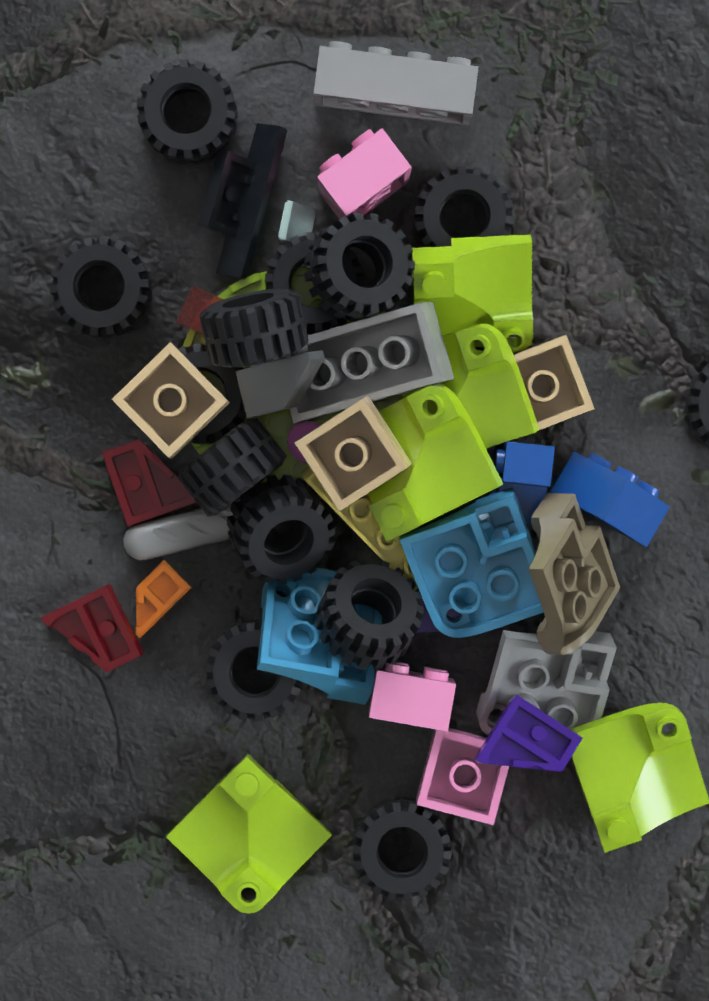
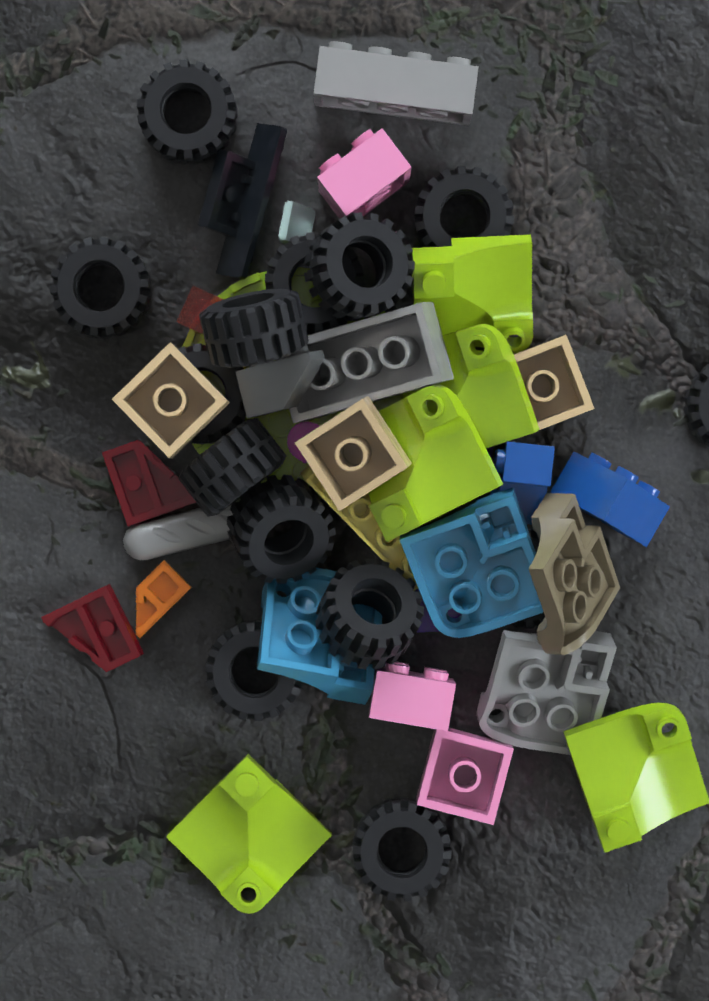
(528, 739): dark purple wing -> none

